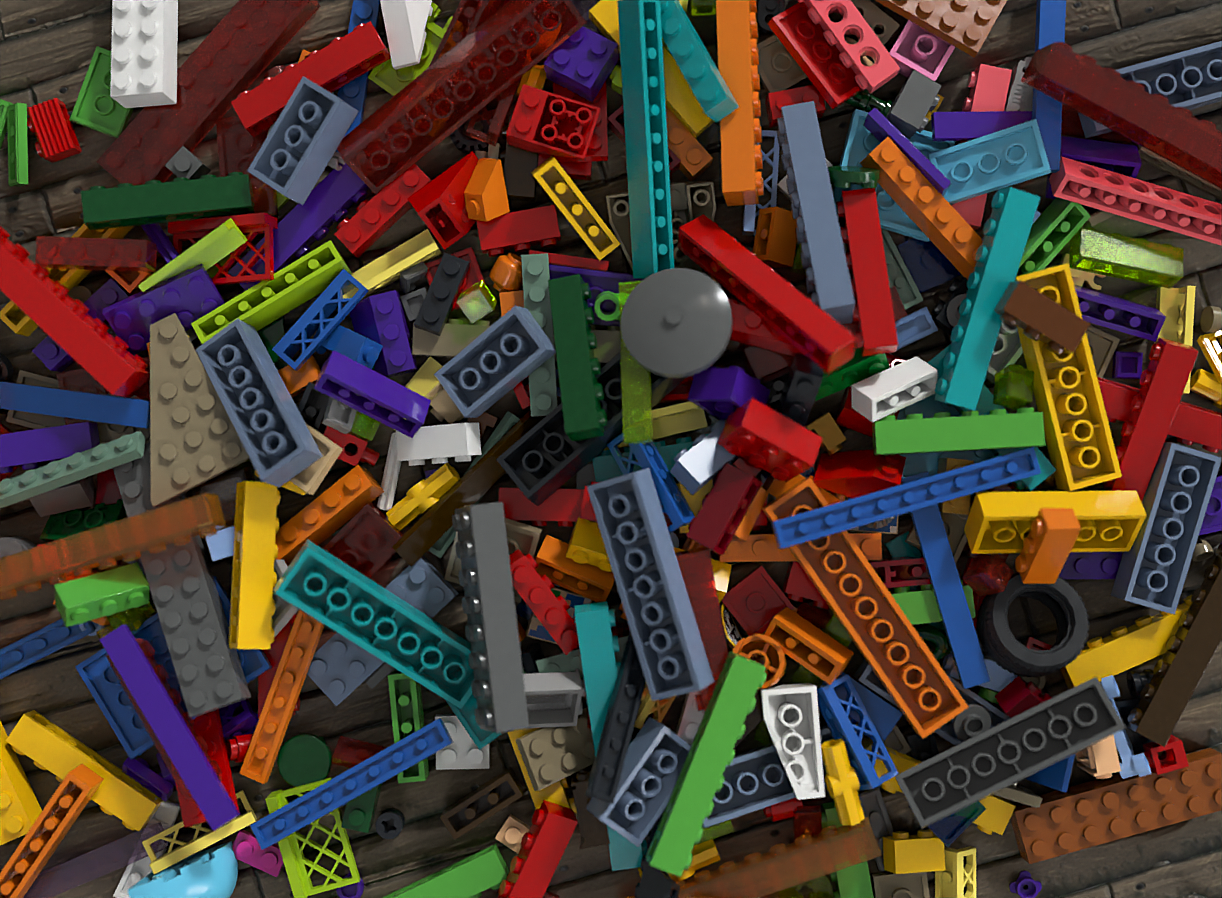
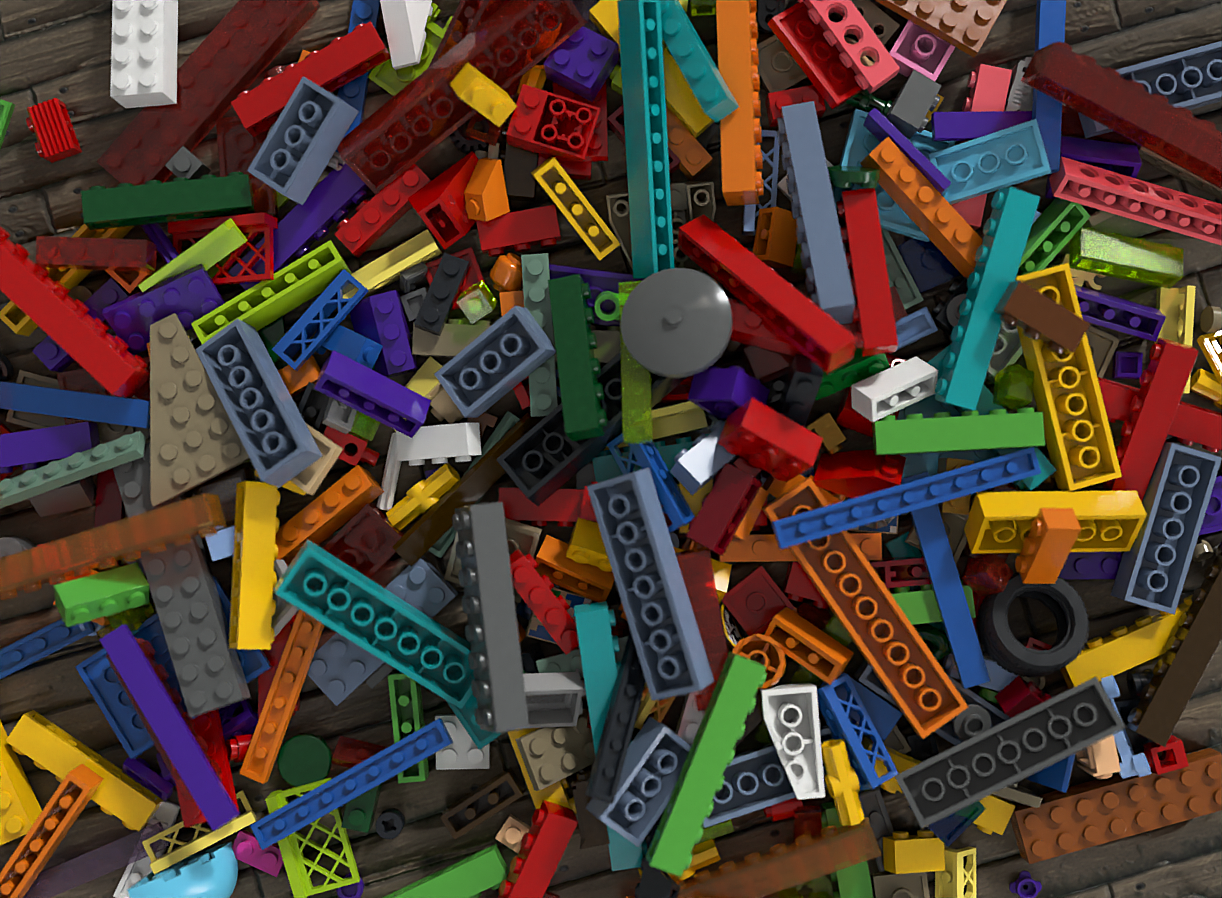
(17, 145): bright green tile -> none
(79, 521): dark green wing -> none
(94, 103): bright green tile -> none
(483, 95): none -> yellow brick
(575, 261): red tile -> none

